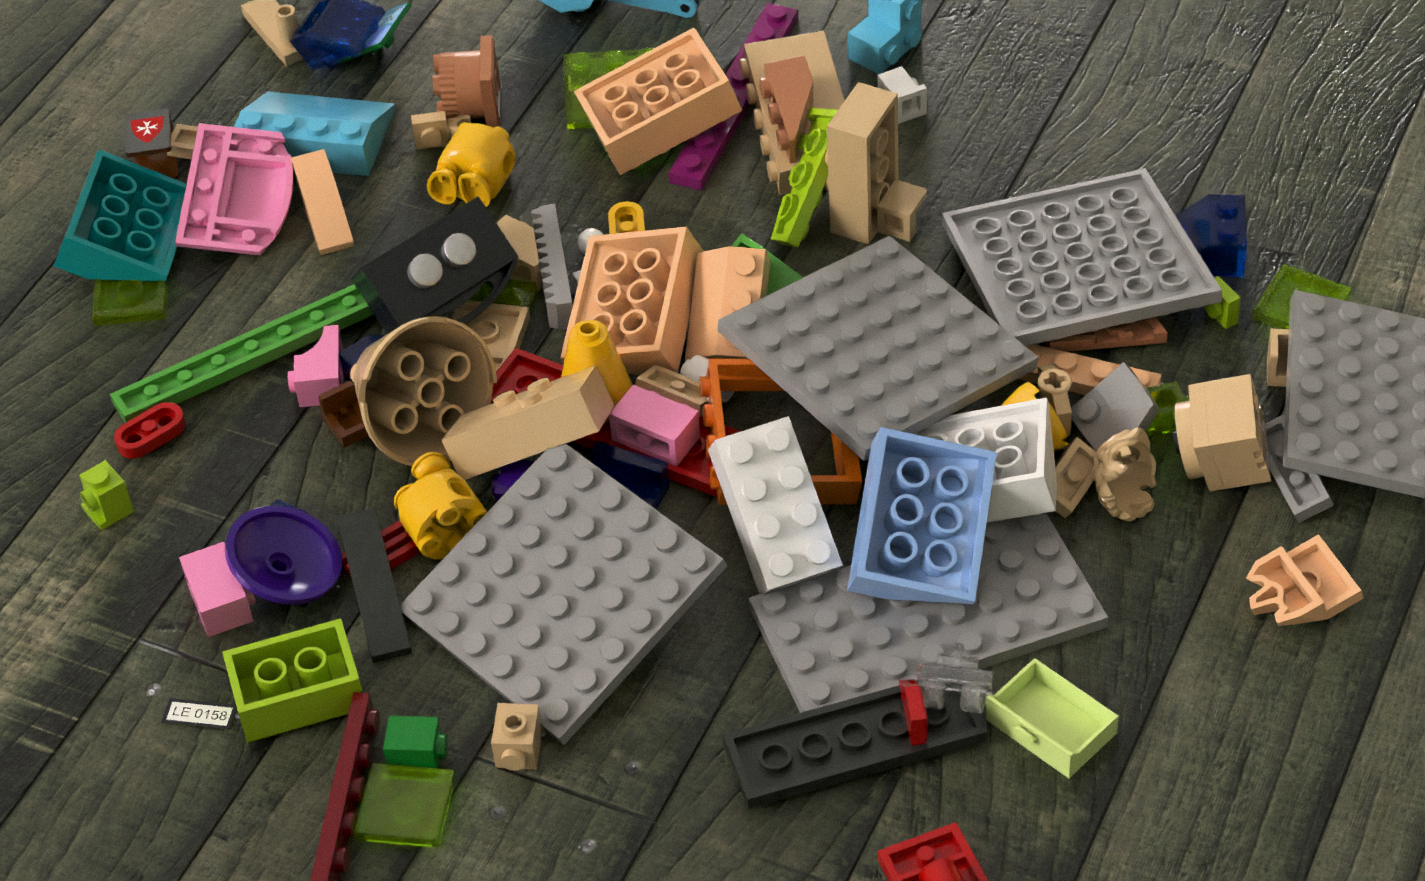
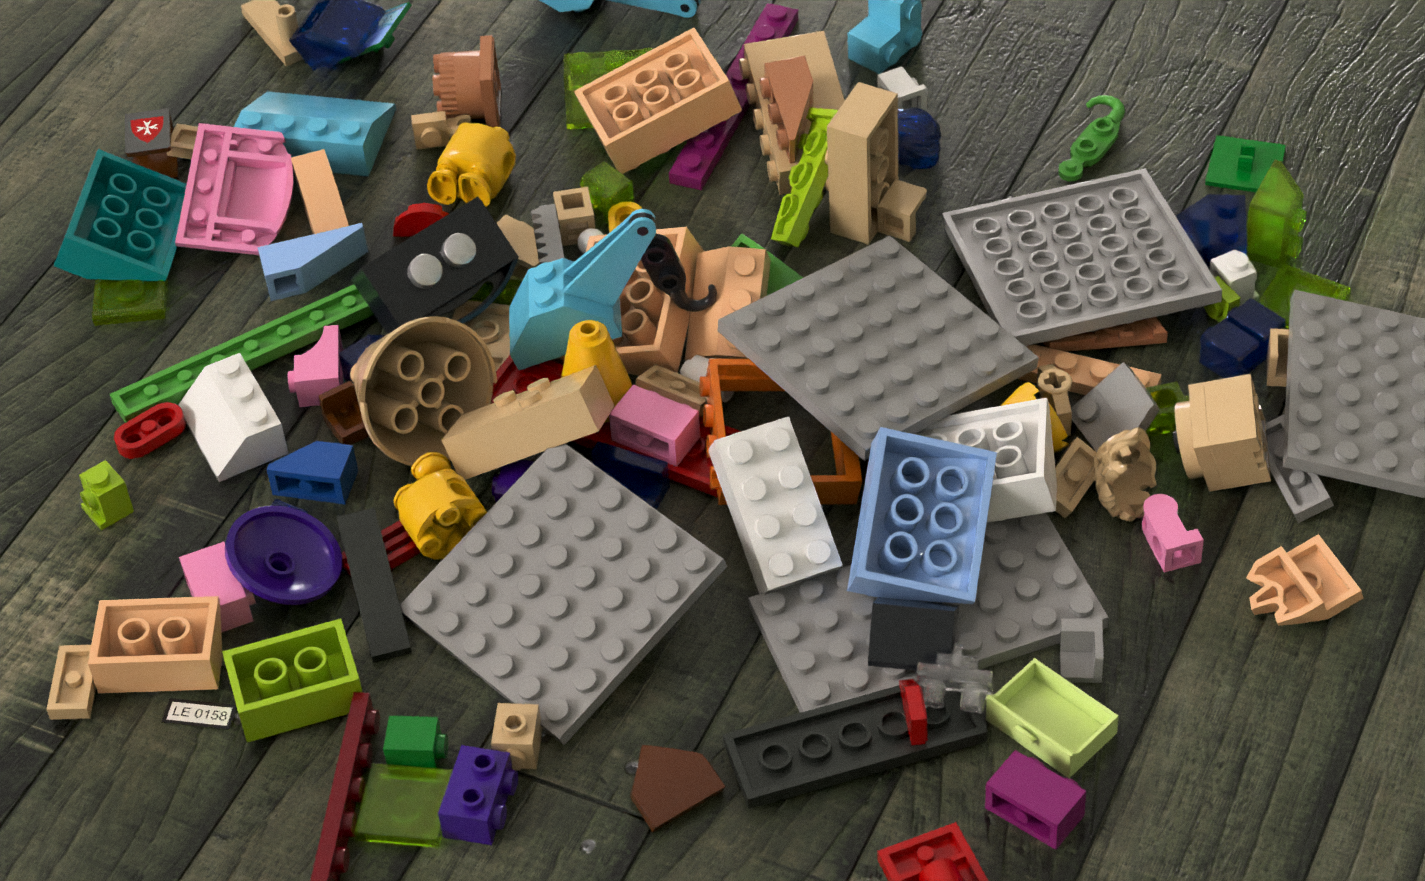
(72, 684): none -> tan plate
(157, 645): none -> light nougat slope
(232, 419): none -> white slope
(307, 261): none -> light blue slope
(315, 473): none -> blue slope
(417, 218): none -> red tile
(477, 795): none -> dark purple brick
(569, 292): none -> medium azure slope
(573, 213): none -> tan brick
(607, 187): none -> clear neon green brick
(672, 784): none -> reddish brown slope
(910, 632): none -> black slope
(918, 138): none -> clear blue hair
(1035, 799): none -> magenta brick
(1081, 650): none -> light grey panel
(1094, 140): none -> bright green piece
(1167, 536): none -> bright pink leg
(1236, 273): none -> white brick
(1239, 340): none -> clear blue piece
(1241, 162): none -> green piece
(1275, 219): none -> clear neon green slope

